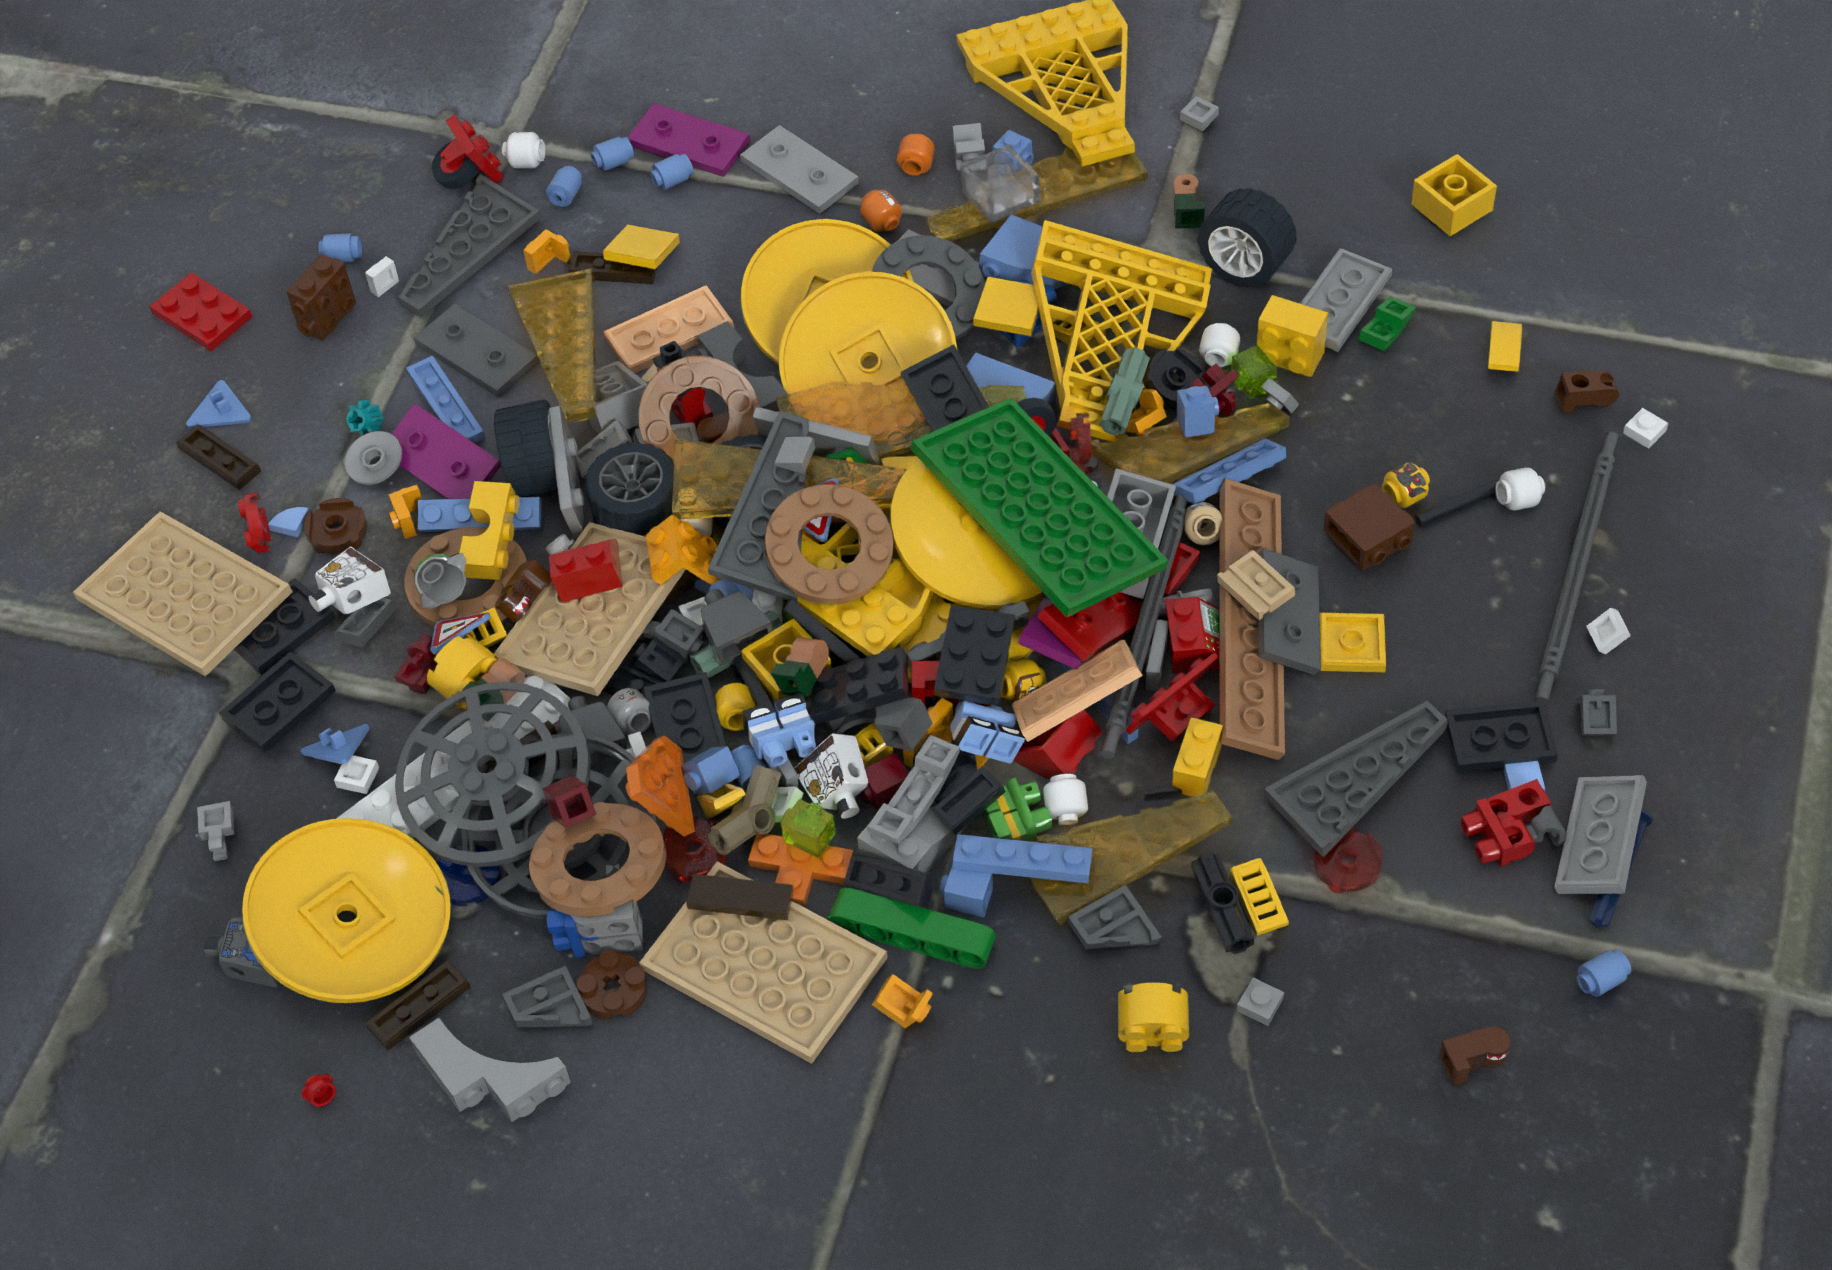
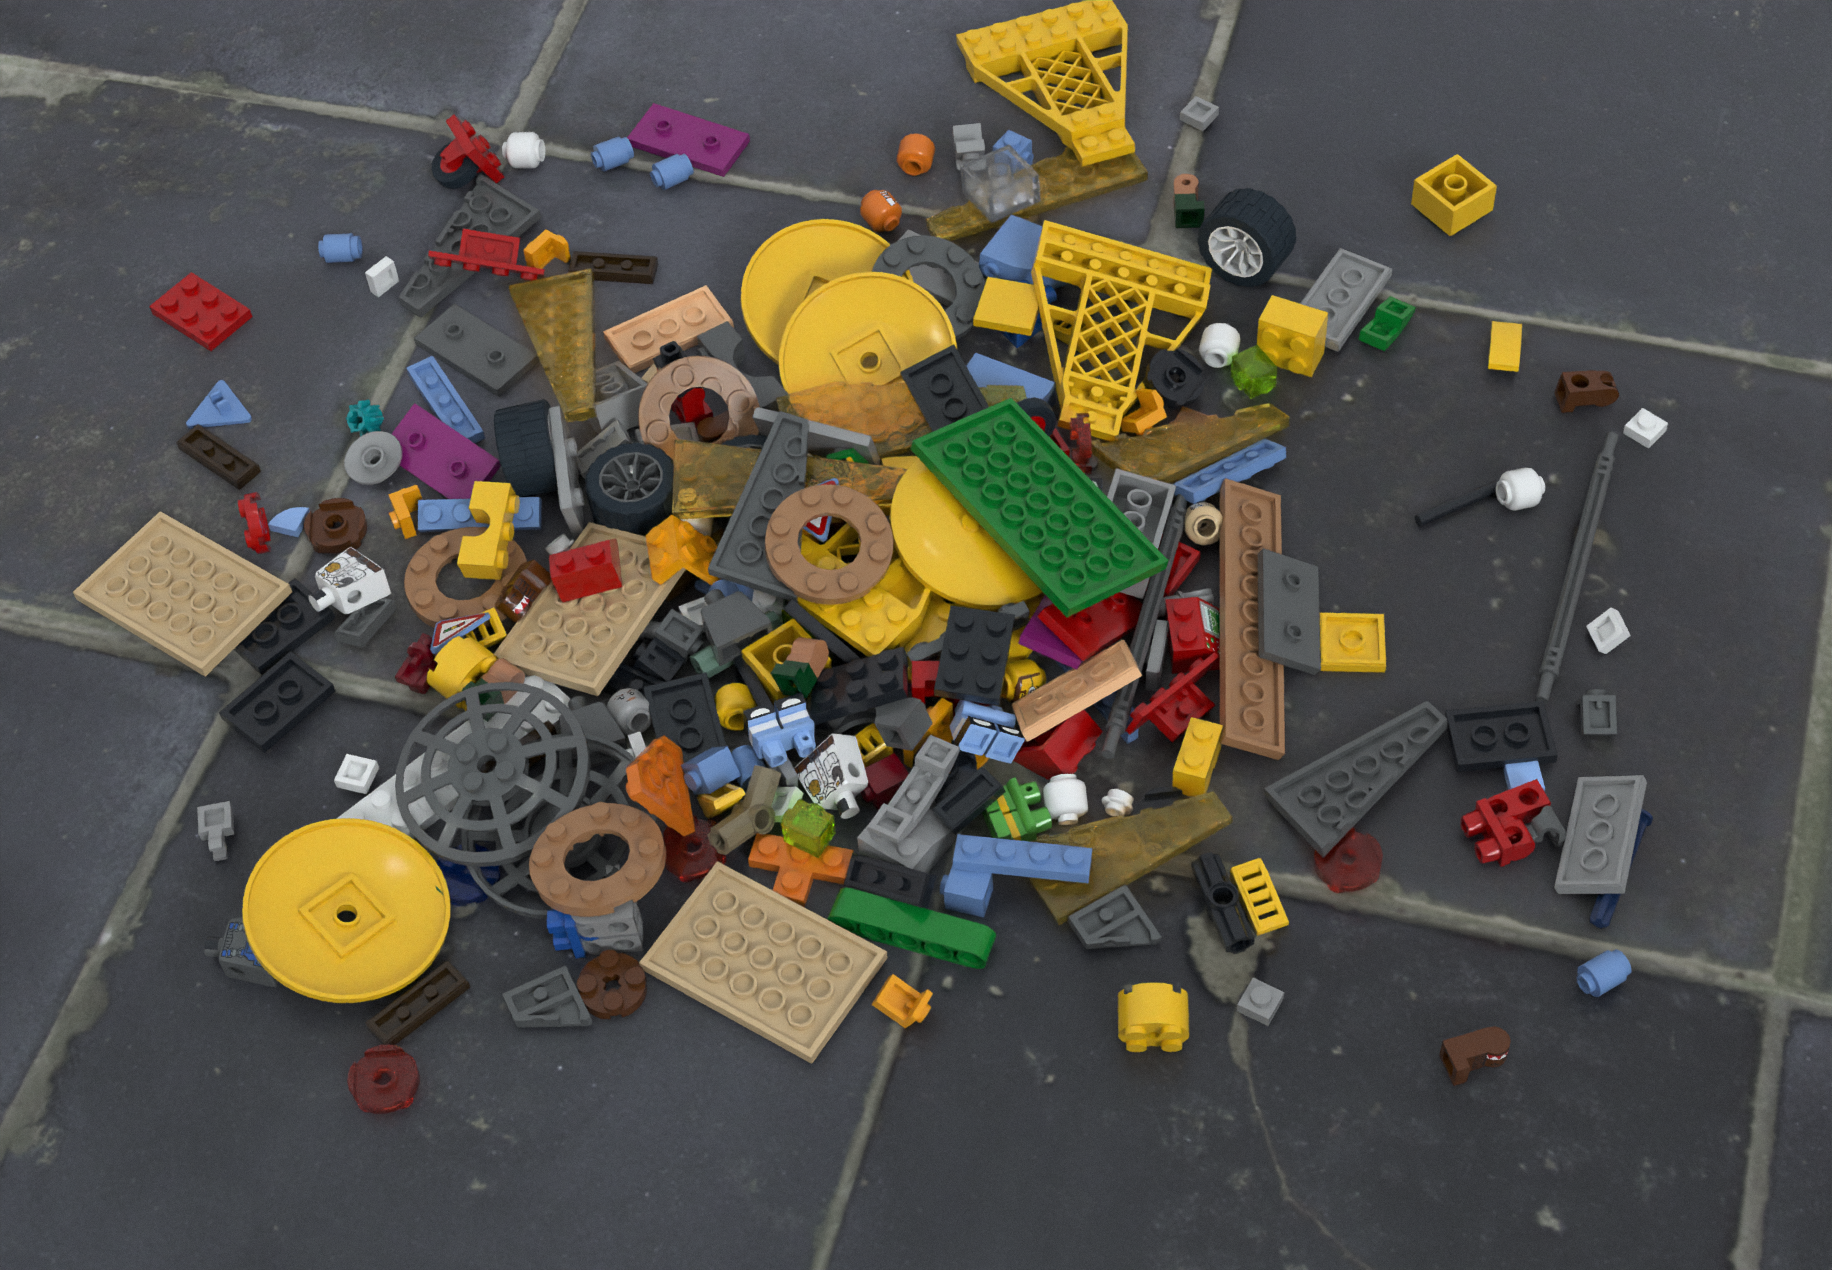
(319, 1090): red plate -> none
(321, 297): reddish brown brick -> none
(337, 746): medium blue piece -> none
(389, 1097): none -> clear red plate
(440, 579): light grey hat -> none
(471, 1076): light grey arch -> none
(489, 252): none -> red bracket
(564, 186): medium blue brick -> none
(569, 801): dark red brick -> none
(641, 246): yellow tile -> none
(740, 897): dark brown tile -> none
(795, 453): light grey slope -> none
(799, 169): light grey plate -> none
(1118, 803): none -> white plate
(1124, 391): sand green piece -> none
(1196, 411): medium blue brick -> none
(1219, 383): dark red hips -> none
(1256, 585): tan plate -> none
(1279, 397): light grey plate -> none
(1369, 526): reddish brown brick -> none
(1406, 484): yellow head -> none

